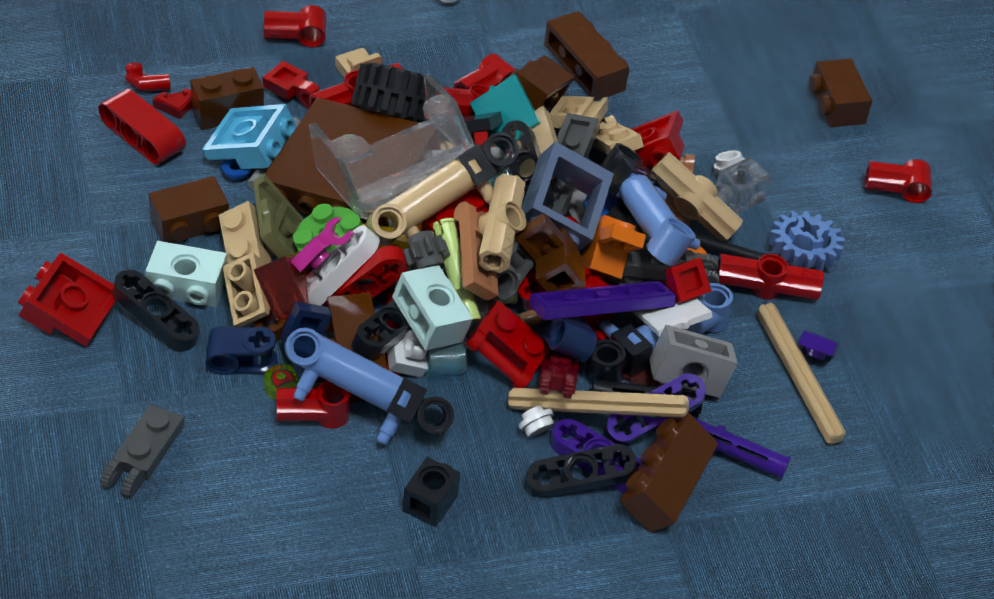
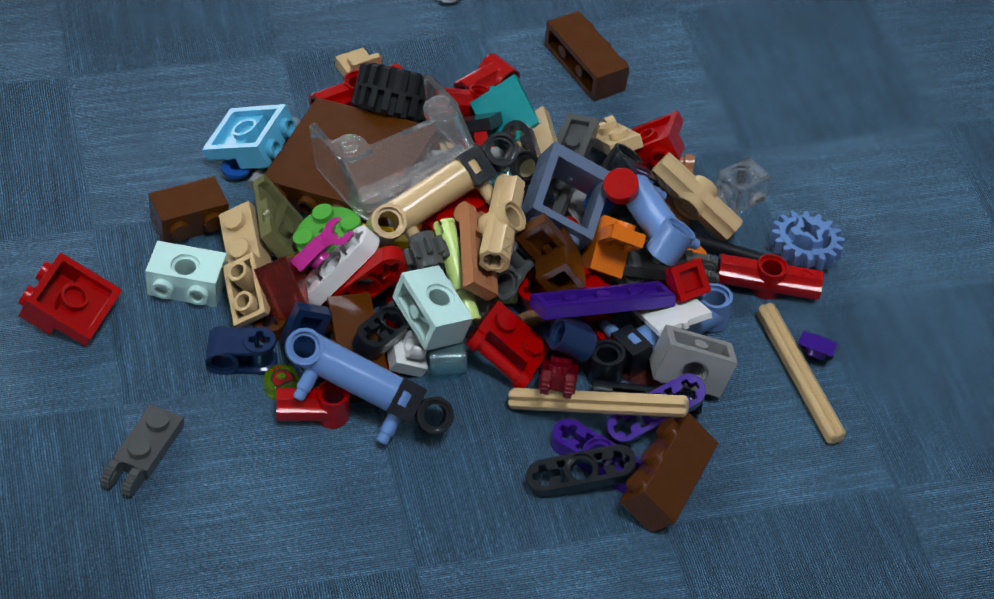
(142, 126): red beam -> none
(146, 82): red arm -> none
(158, 324): black beam -> none
(174, 103): red tile -> none
(217, 93): reddish brown brick -> none
(290, 81): red plate -> none
(306, 26): red piece -> none
(431, 491): black brick -> none
(536, 421): white plate -> none
(544, 81): reddish brown brick -> none
(580, 106): tan plate -> none
(621, 186): none -> red tile
(727, 159): white plate -> none
(775, 464): dark purple pin -> none
(840, 92): reddish brown brick -> none
(910, 179): red piece -> none

